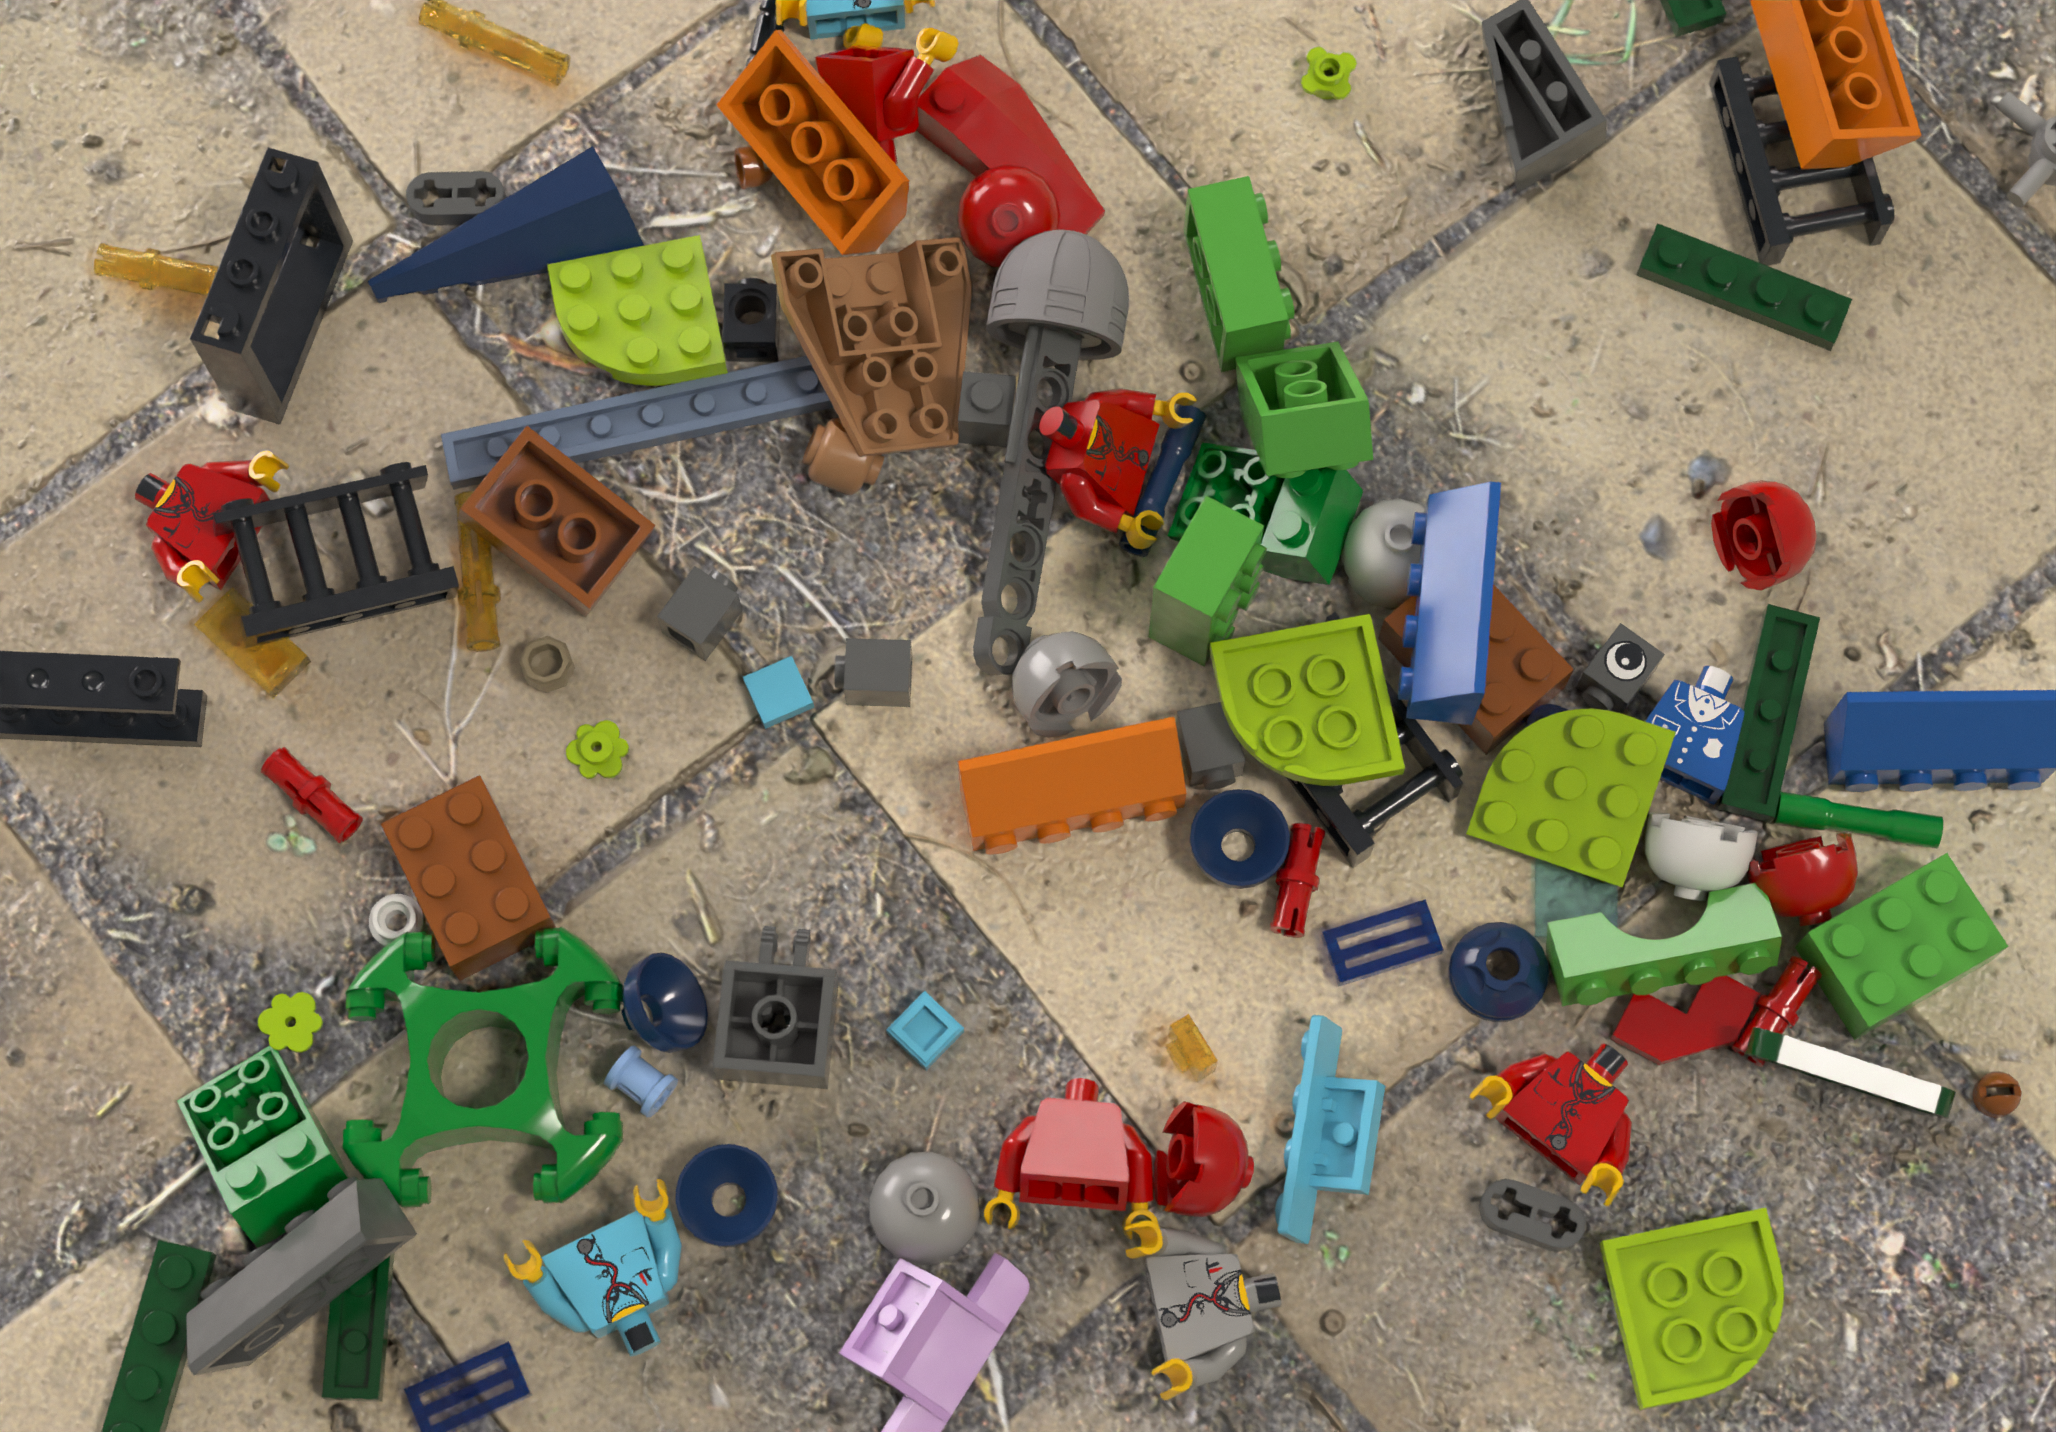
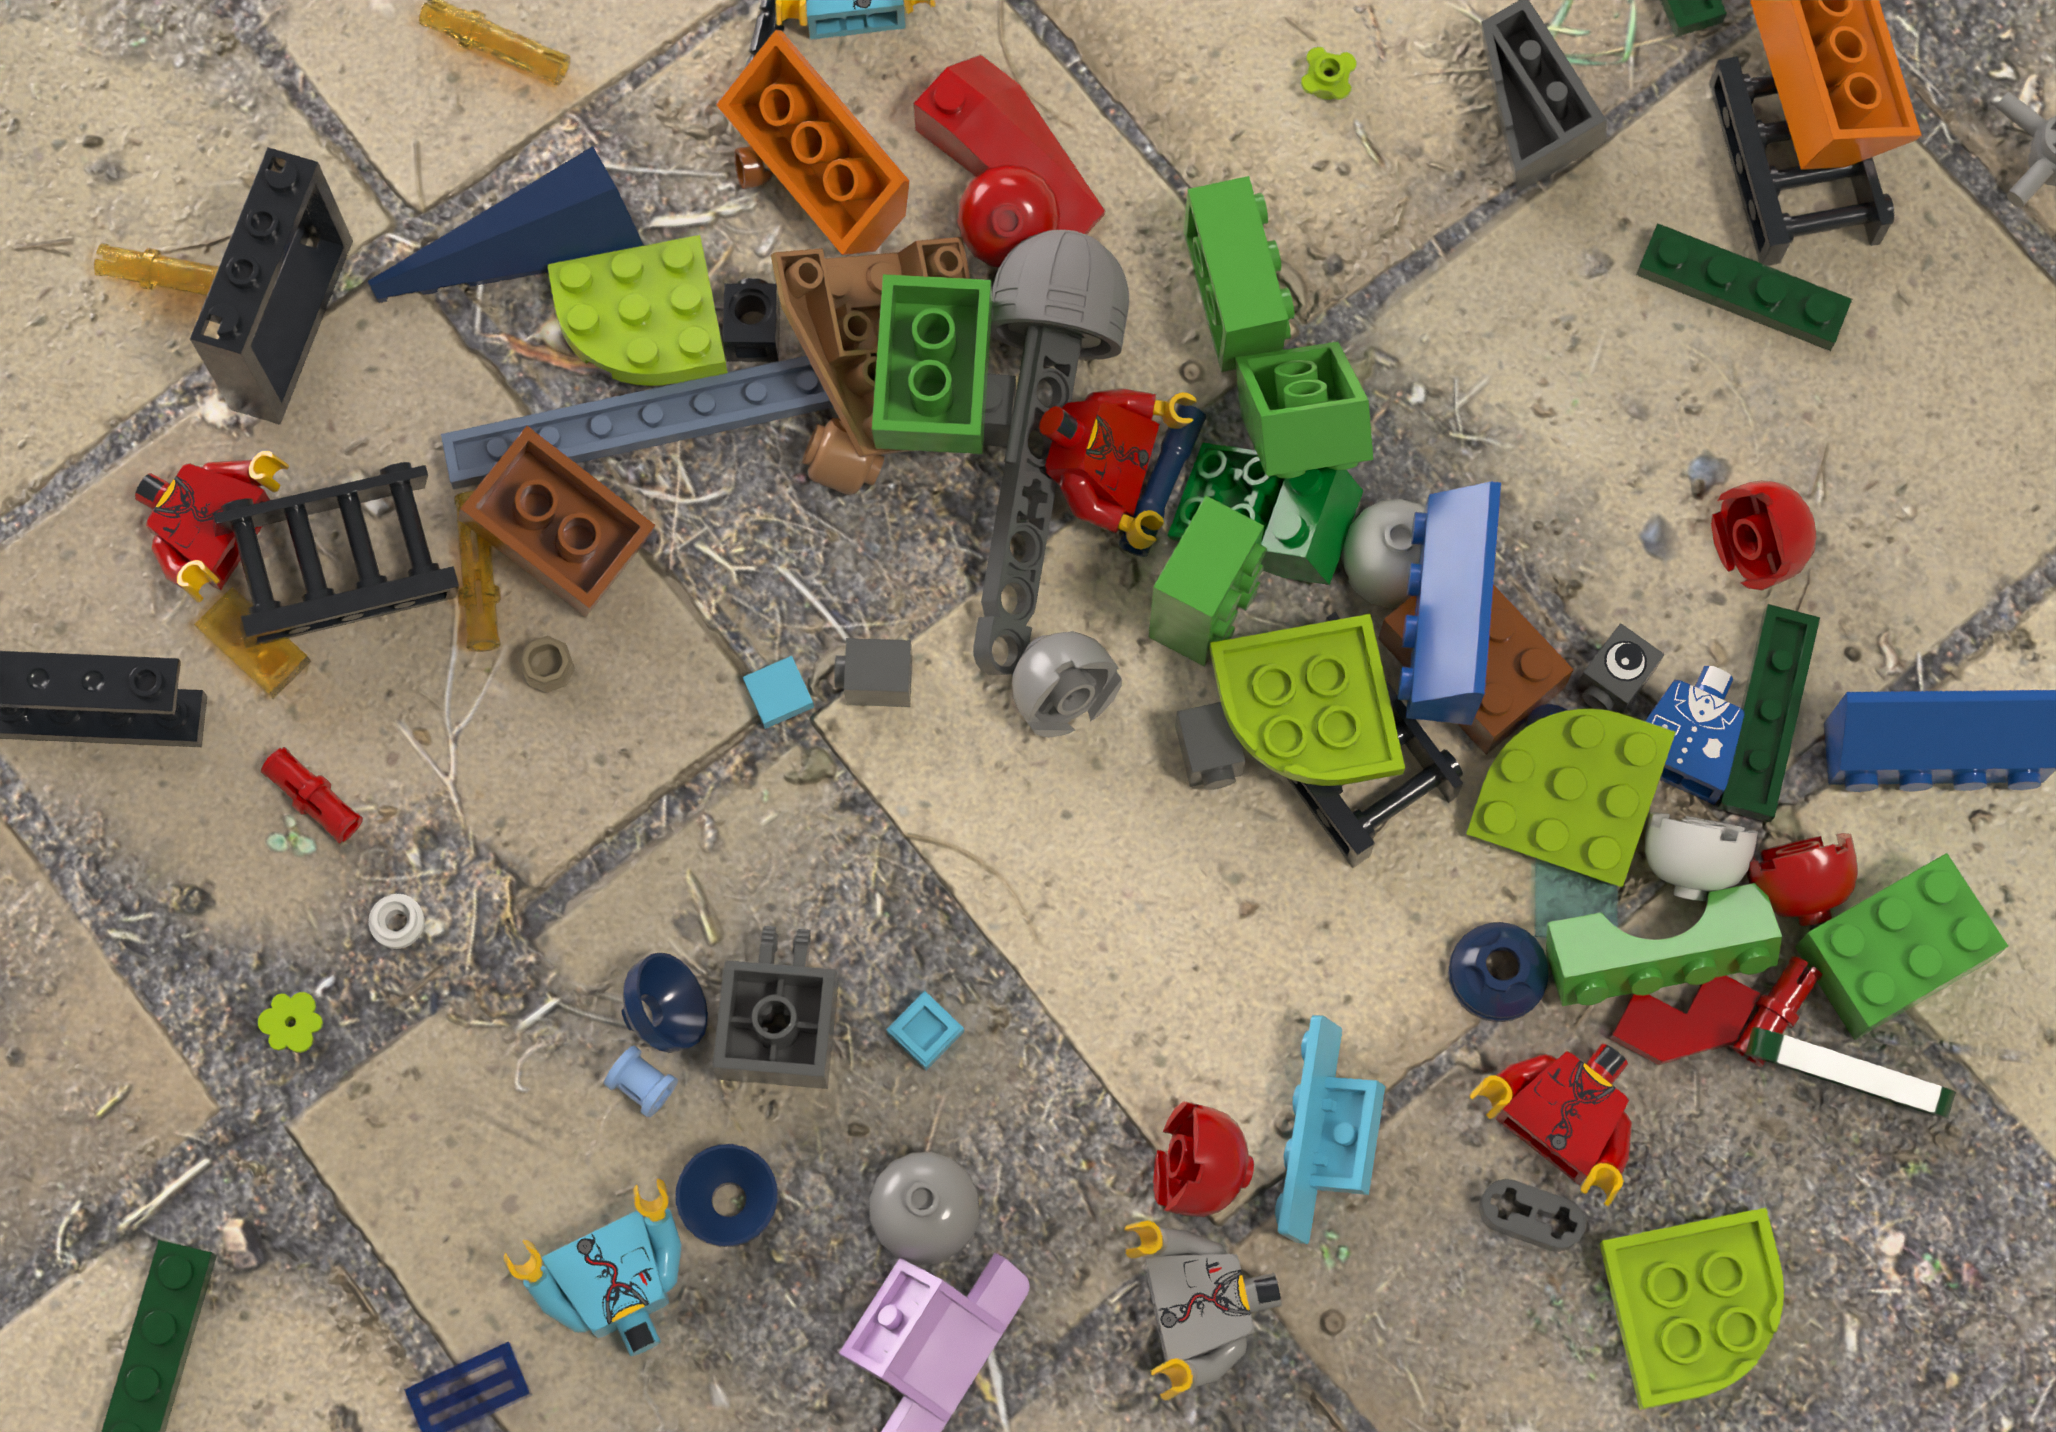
(263, 1145): green slope -> none
(295, 1276): dark grey slope -> none
(359, 1338): dark green plate -> none
(440, 1018): green piece -> none
(455, 194): dark grey beam -> none
(468, 877): dark orange brick -> none
(604, 762): lime plant -> none
(701, 611): dark grey brick -> none
(884, 82): red torso -> none
(932, 364): none -> bright green brick
(1073, 785): orange slope -> none
(1075, 1157): torso -> none
(1189, 1049): clear yellow plate -> none
(1244, 813): dark blue piece -> none
(1297, 880): red pin -> none
(1339, 957): clear blue tile -> none
(1892, 825): green piece -> none
(1998, 1105): dark orange hinge -> none

